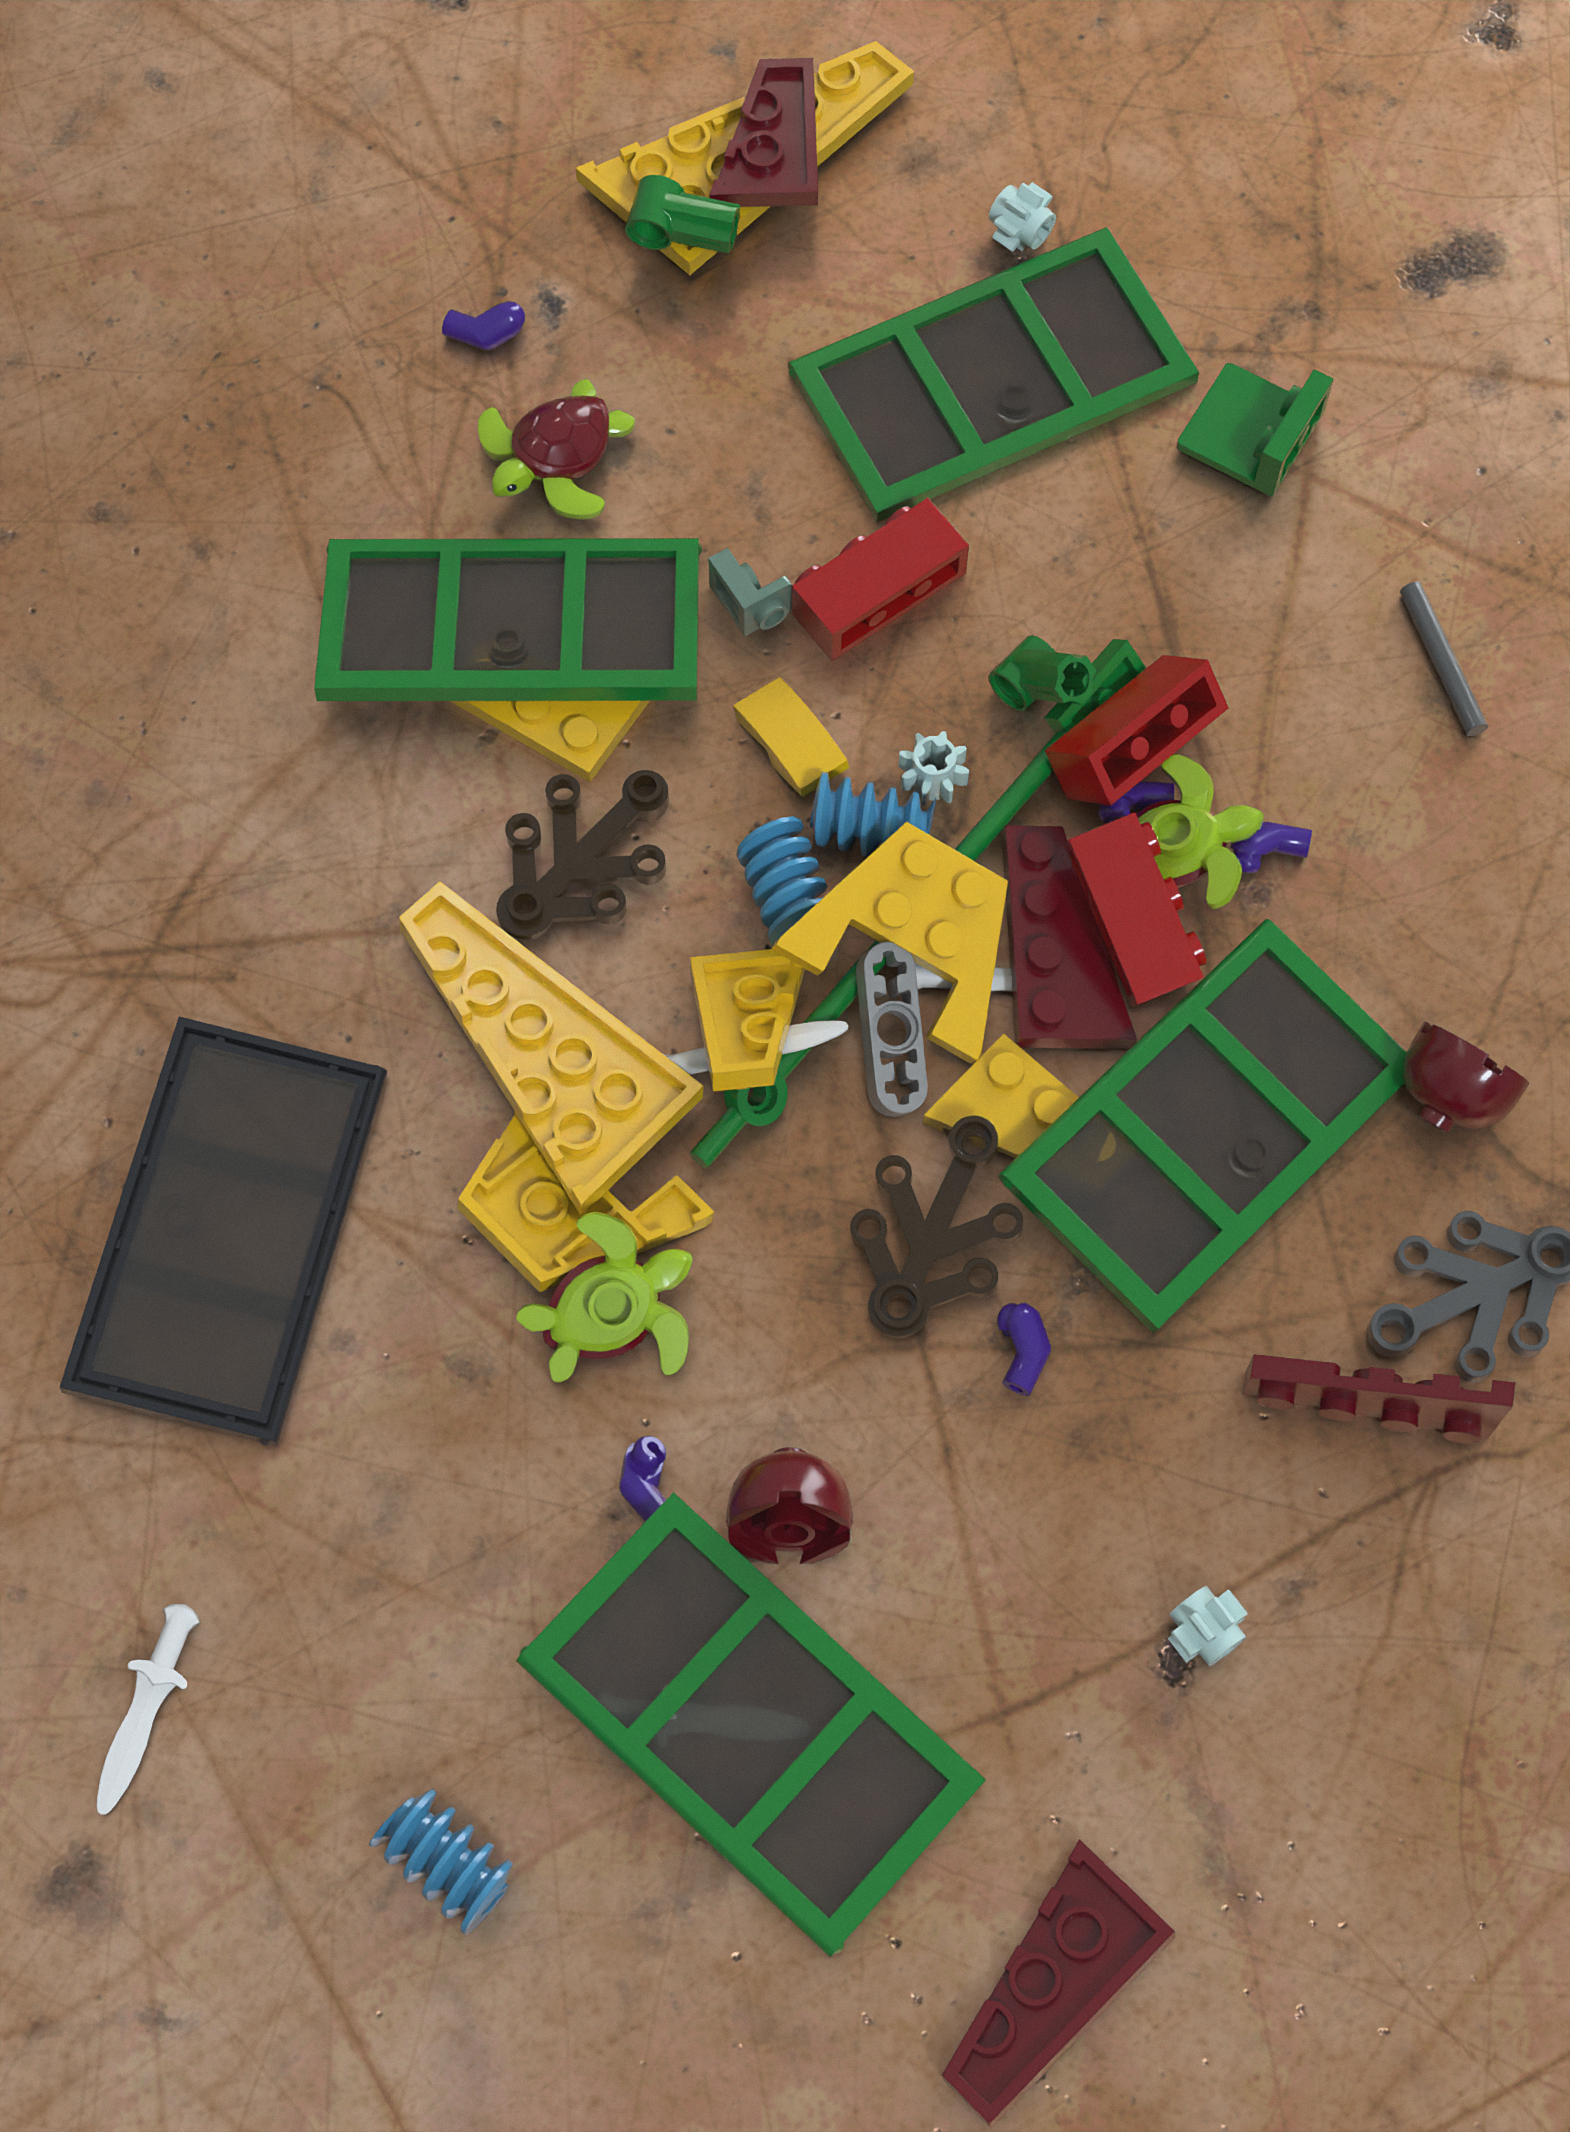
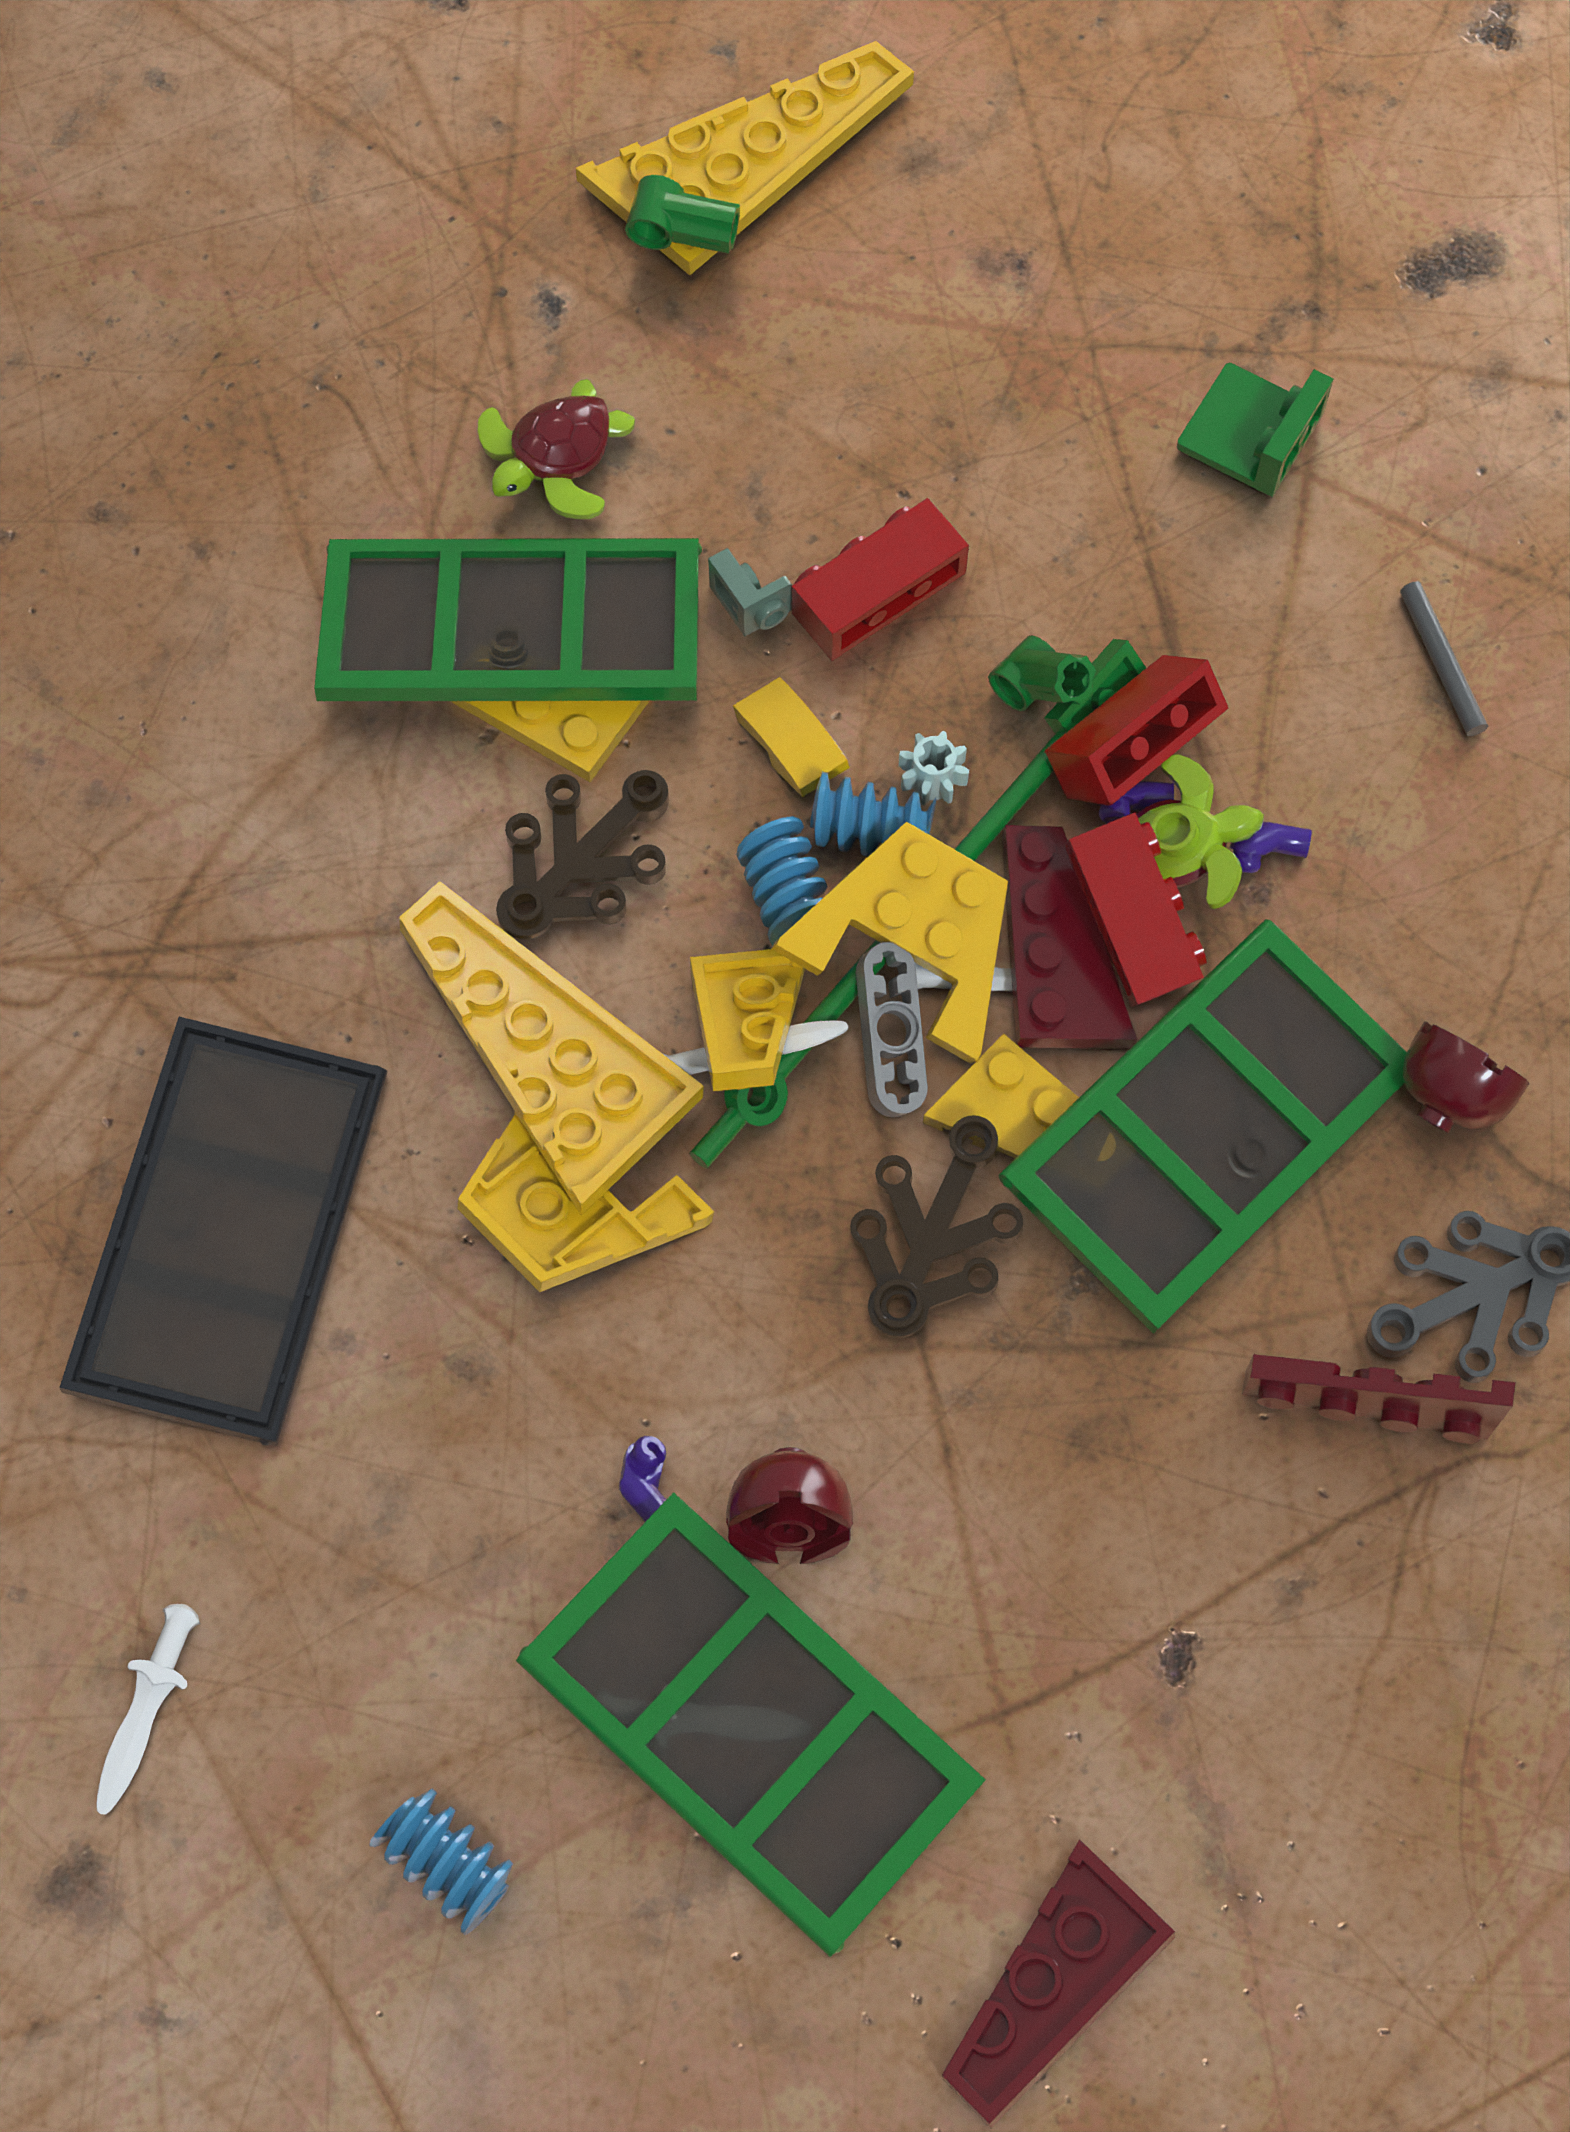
(488, 328): dark purple arm -> none
(612, 1302): lime animal -> none
(775, 140): dark red wing -> none
(992, 373): door -> none
(1022, 217): light aqua gear -> none
(1031, 1342): dark purple arm -> none
(1207, 1626): light aqua gear -> none

